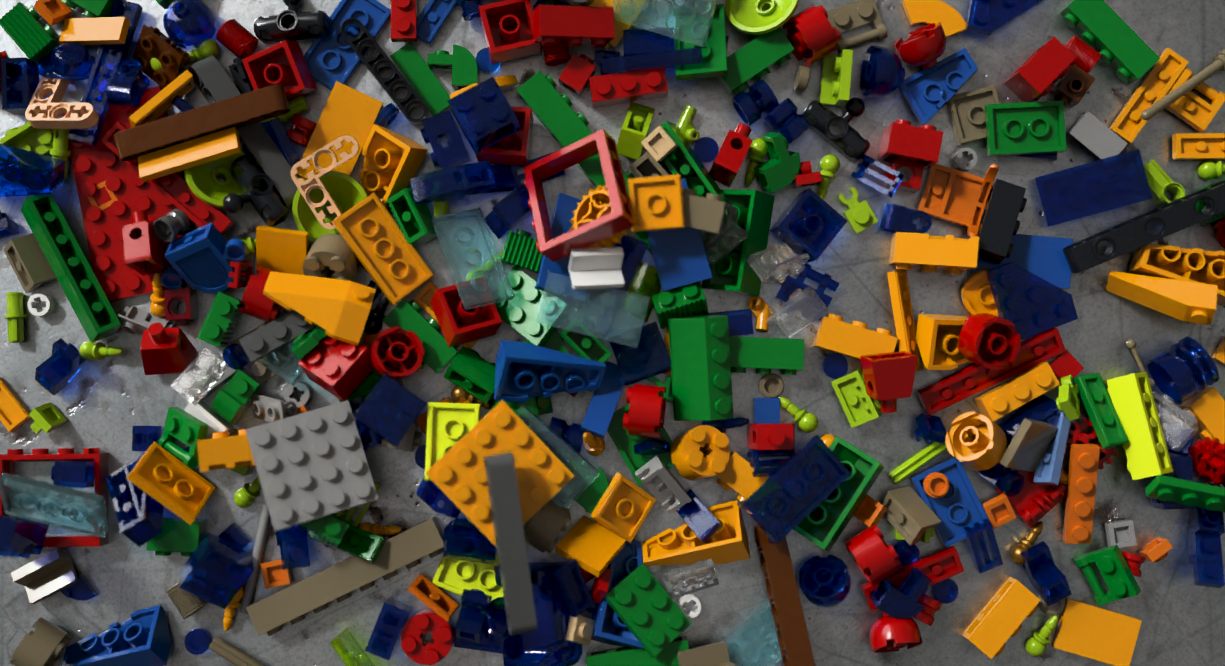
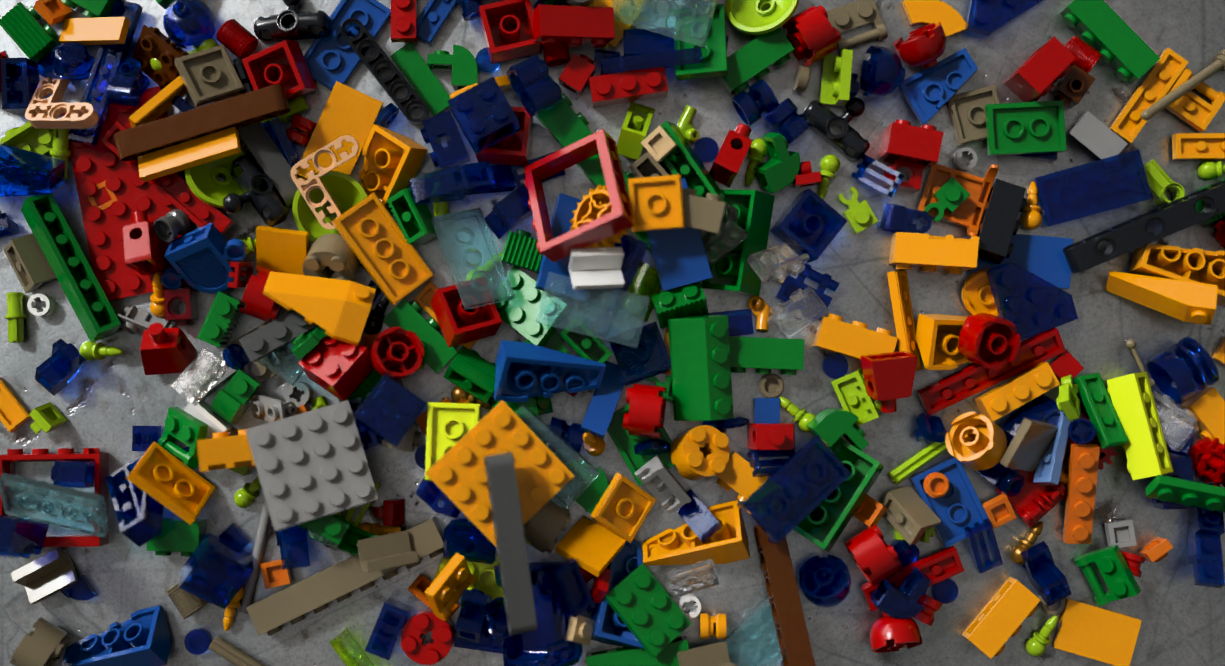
(209, 75): none -> dark tan tile
(319, 402): none -> lime hand
(385, 551): none -> dark tan panel
(392, 512): none -> red tile
(449, 586): none -> light orange plate
(534, 85): none -> clear blue brick
(706, 626): none -> light orange wheel
(834, 423): none -> green brick
(854, 86): none -> clear blue tile
(947, 198): none -> green plate
(1032, 218): none -> light orange bar
(1078, 432): none -> clear blue wheel

